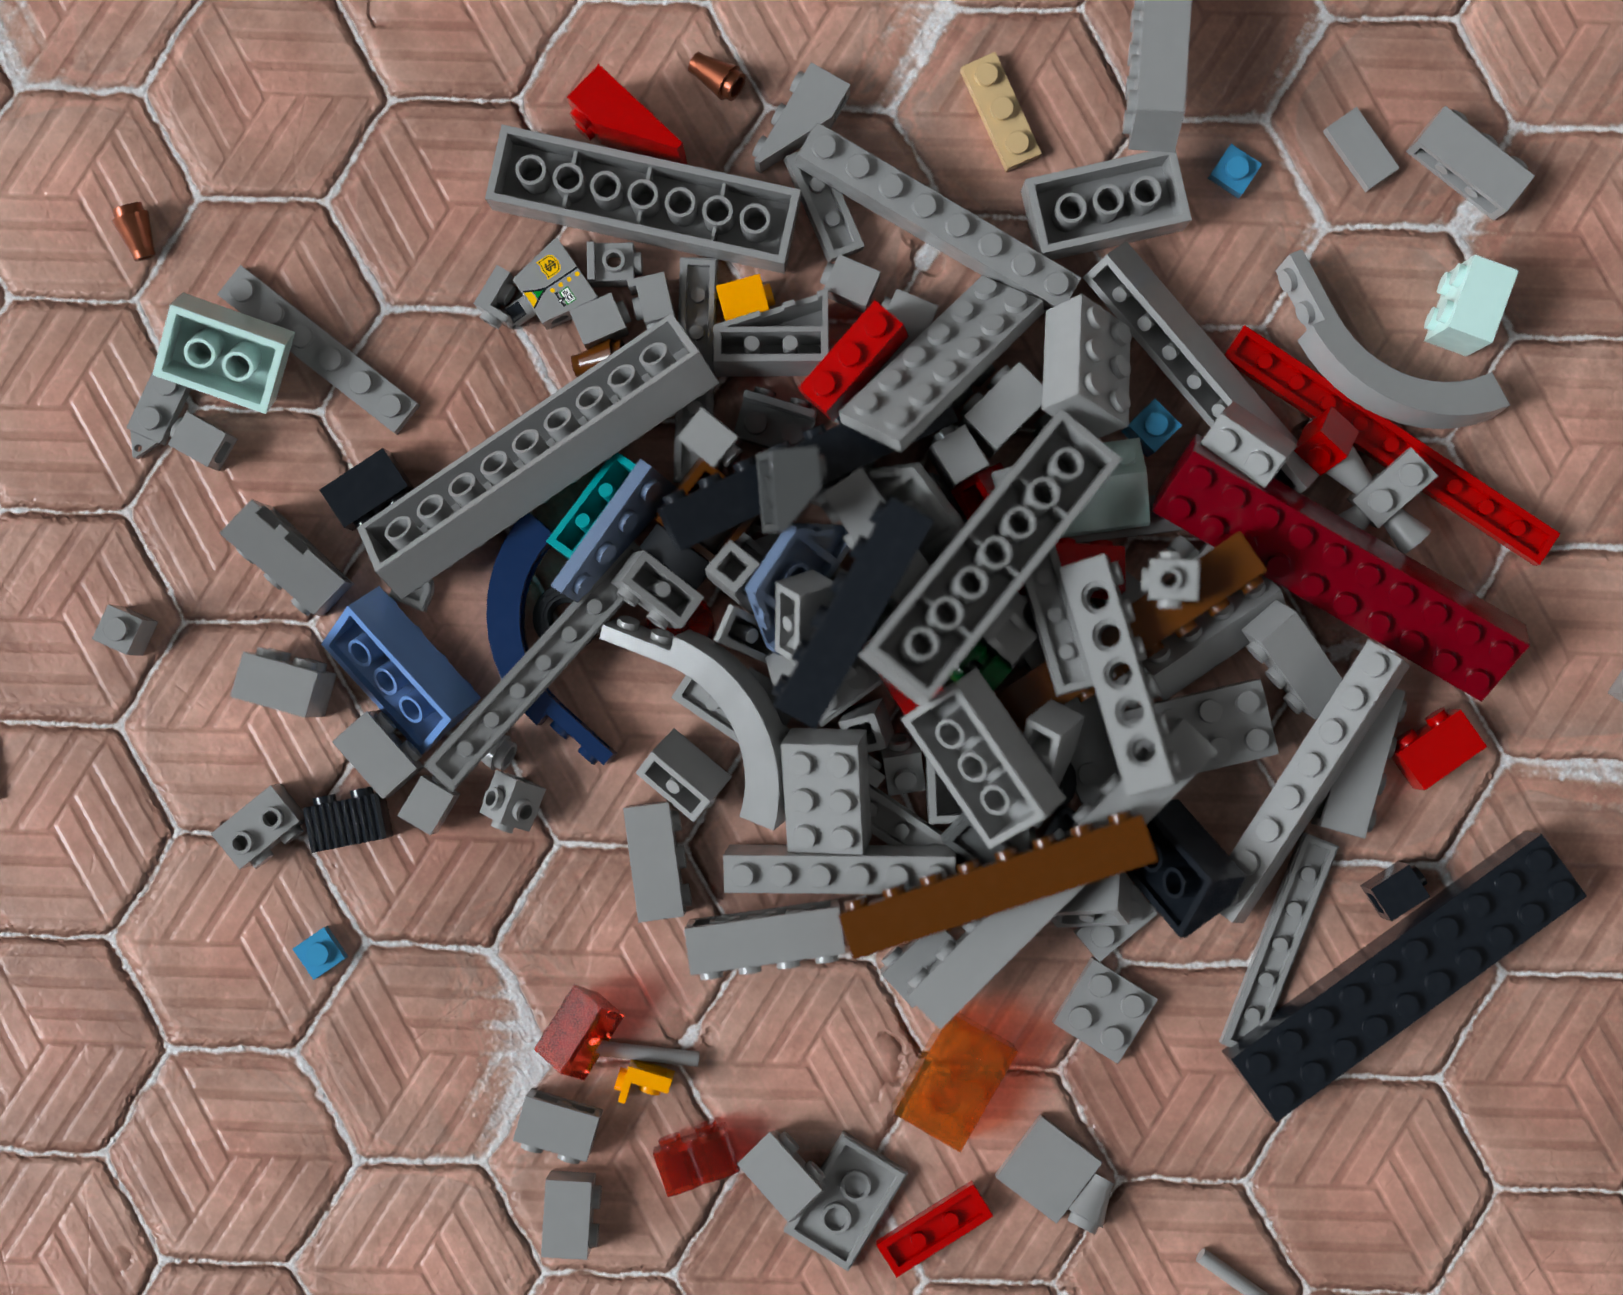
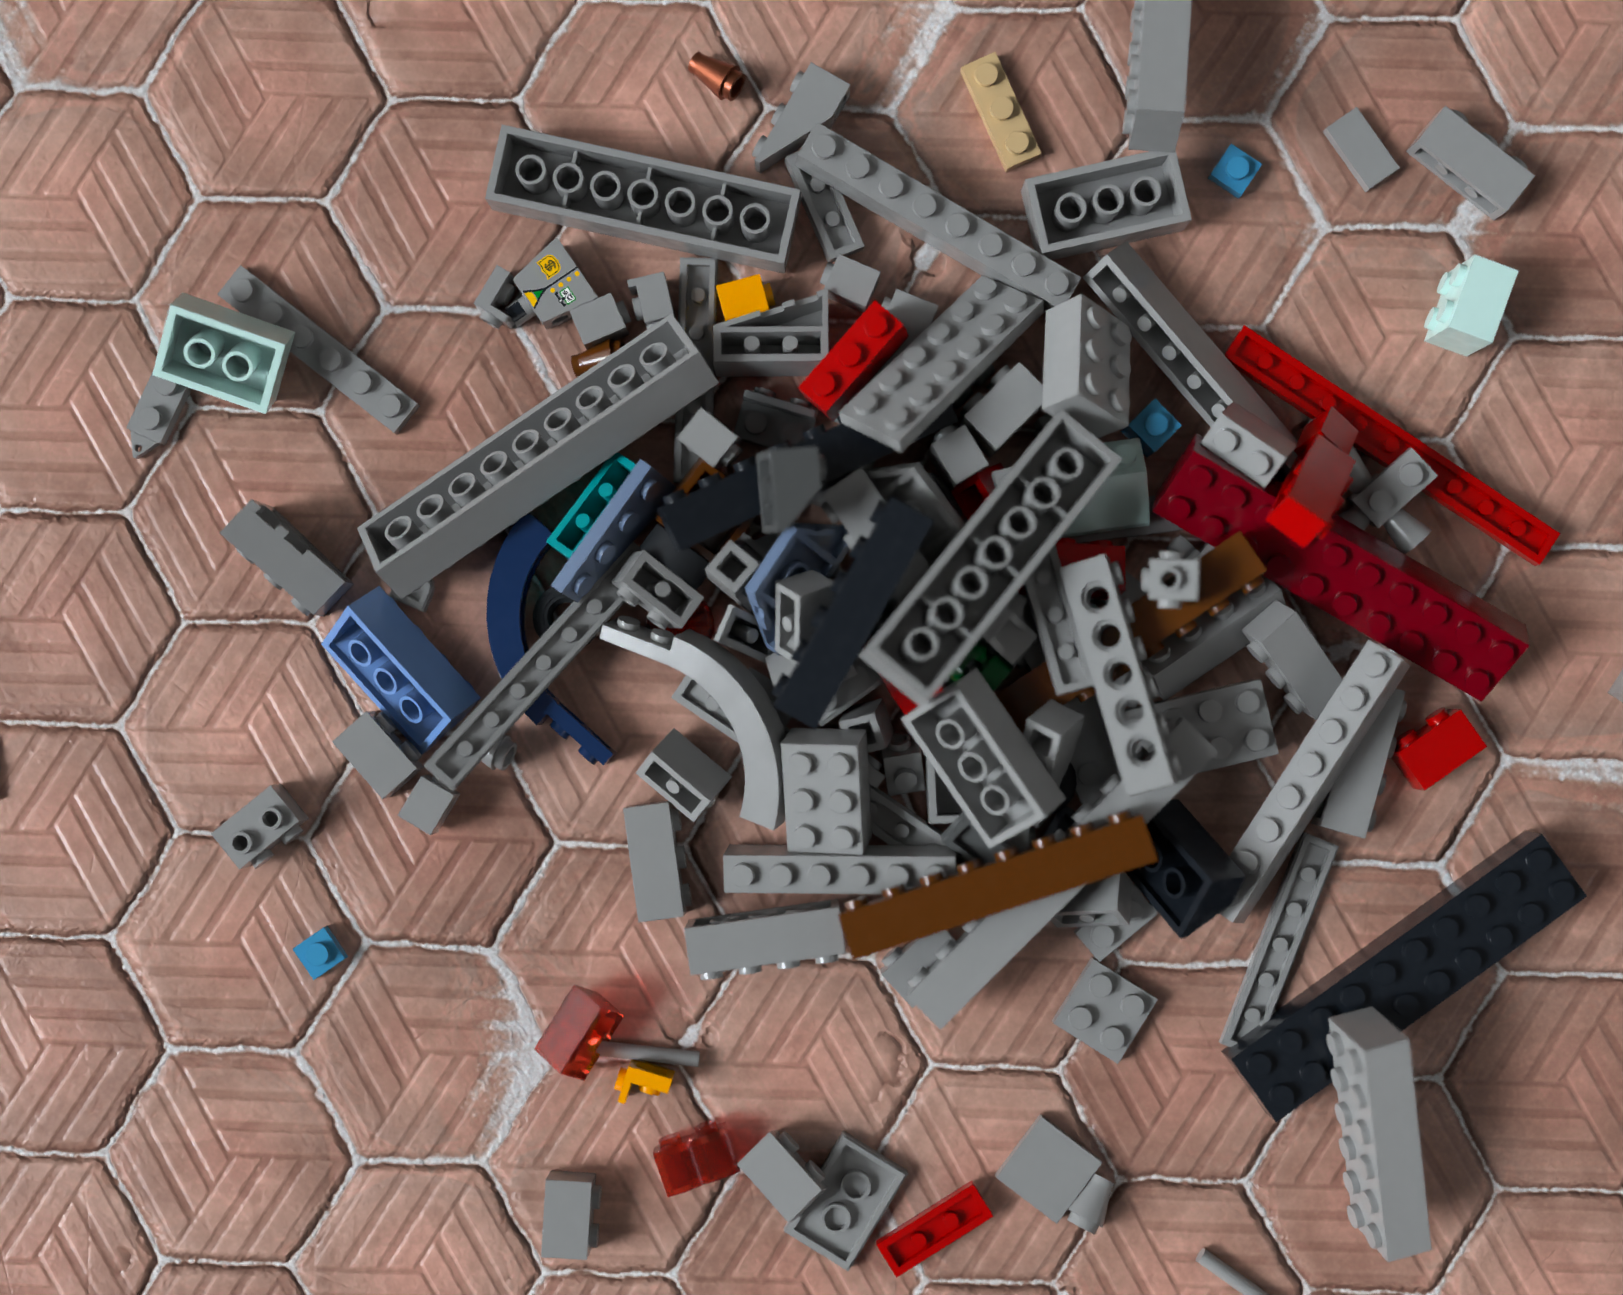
(125, 630): light grey brick -> none
(135, 229): copper cone -> none
(201, 441): light grey brick -> none
(284, 685): light grey brick -> none
(347, 821): black brick -> none
(366, 489): black brick -> none
(512, 802): light grey brick -> none
(557, 1126): light grey brick -> none
(602, 275): light grey brick -> none
(619, 120): red slope -> none
(954, 1080): clear orange brick -> none
(1312, 492): none -> red brick
(1369, 380): light grey arch -> none
(1379, 1133): none -> light grey brick
(1396, 890): black brick -> none

